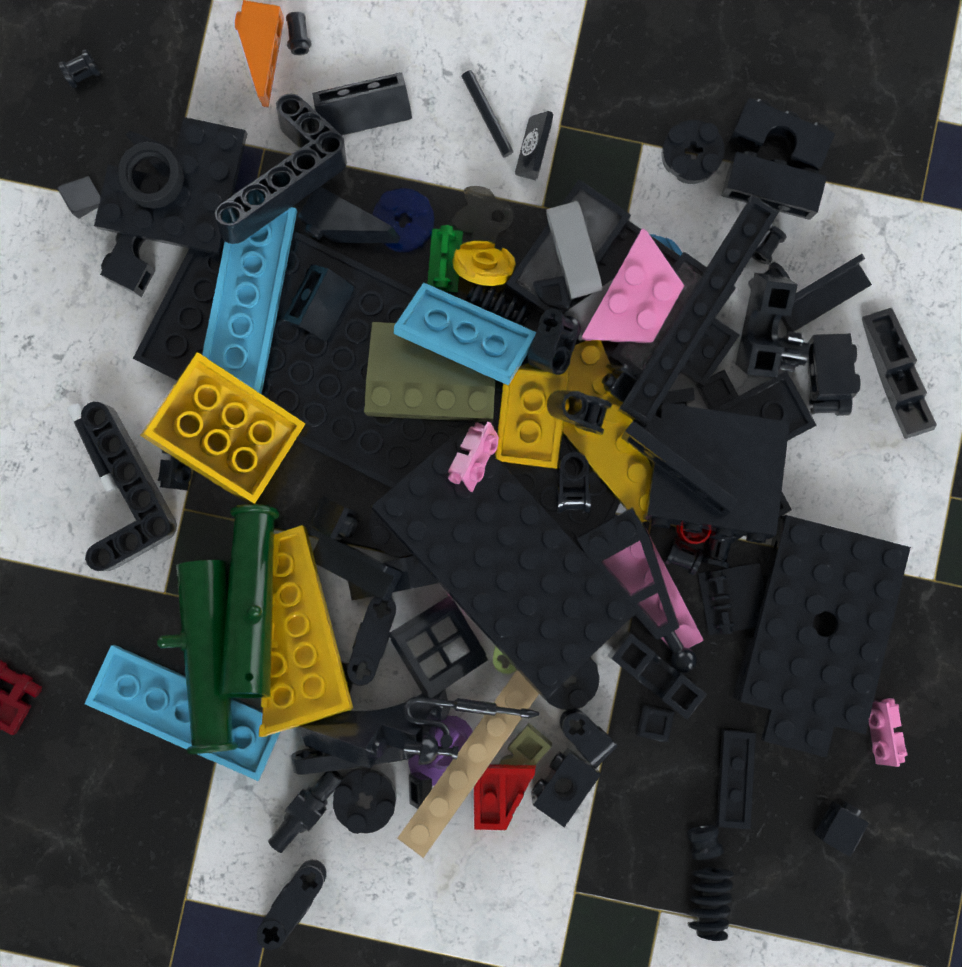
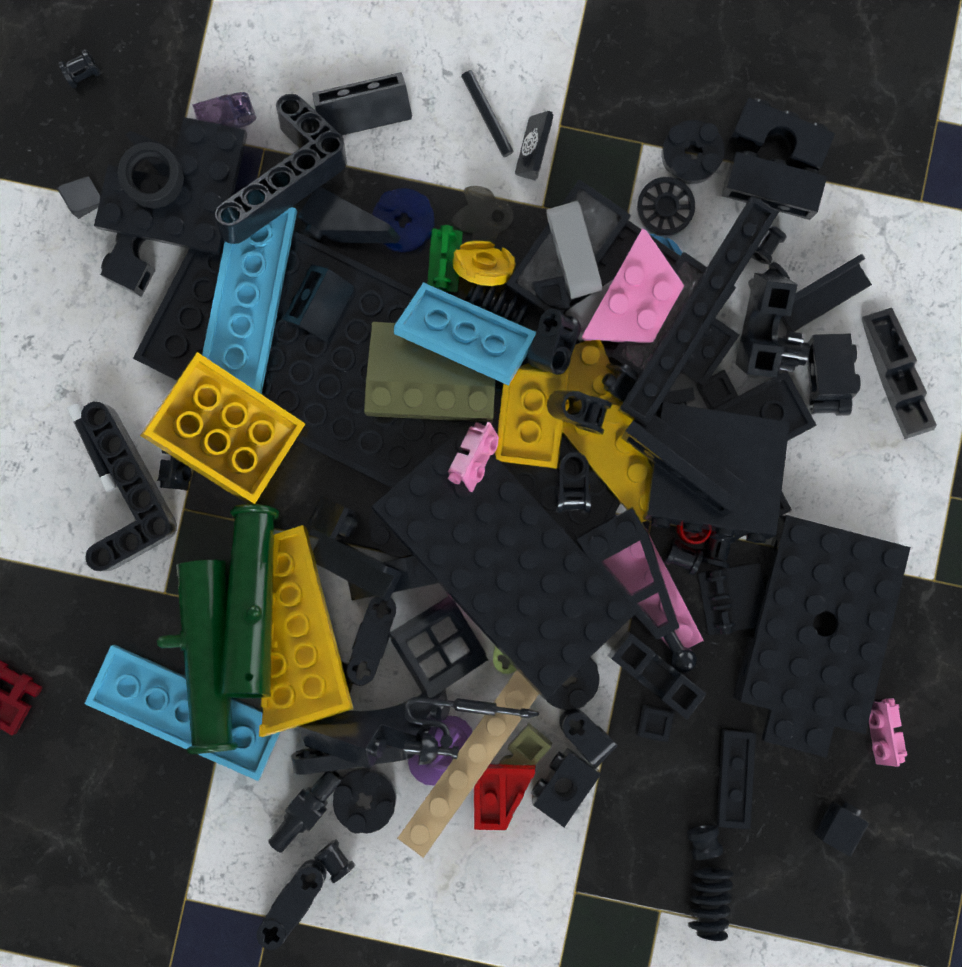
(227, 110): none -> clear purple leg
(260, 34): orange slope -> none
(298, 40): black pin -> none
(334, 861): none -> black bush
(419, 788): black tile -> none
(666, 206): none -> black wheel

